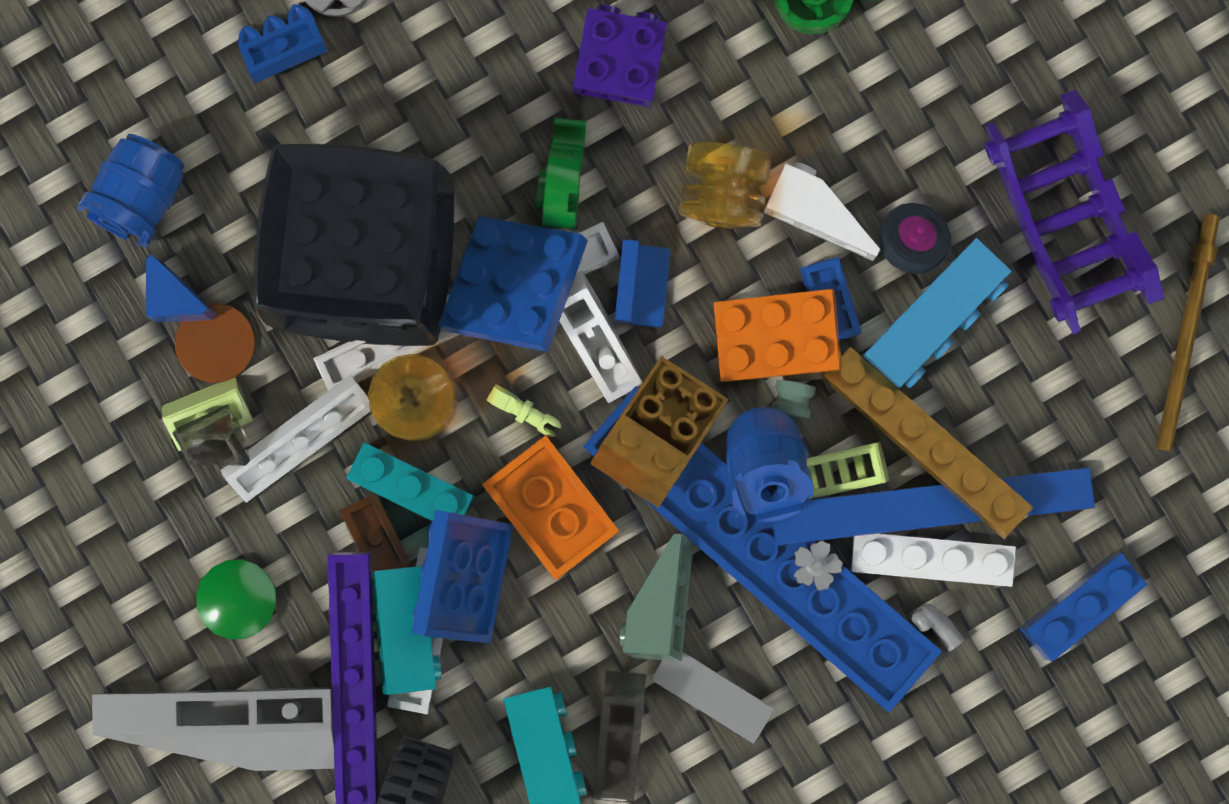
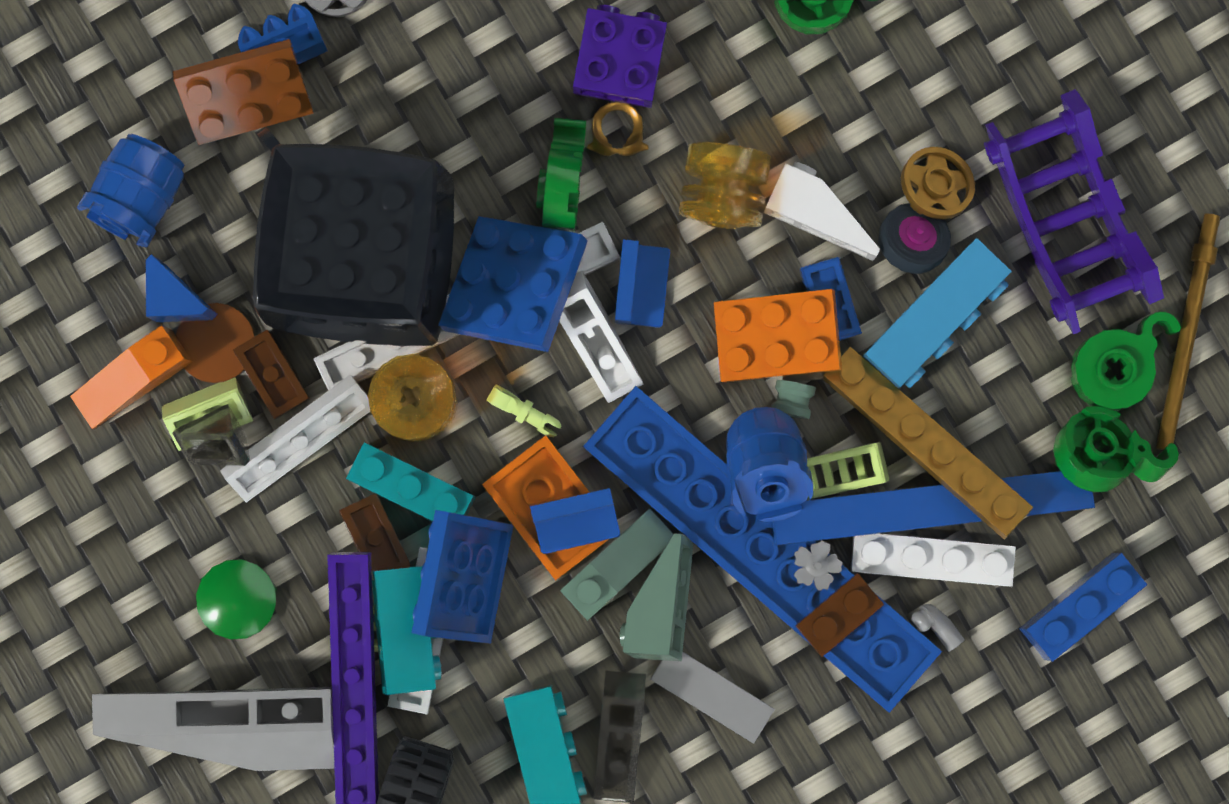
(131, 376): none -> orange slope
(243, 92): none -> dark orange plate
(271, 374): none -> reddish brown plate
(575, 521): none -> blue panel
(617, 564): none -> sand green slope
(633, 144): none -> pearl gold piece
(659, 431): pearl gold slope -> none
(839, 615): none -> reddish brown plate
(937, 183): none -> pearl gold wheel
(1101, 452): none -> green piece
(1131, 352): none -> green piece

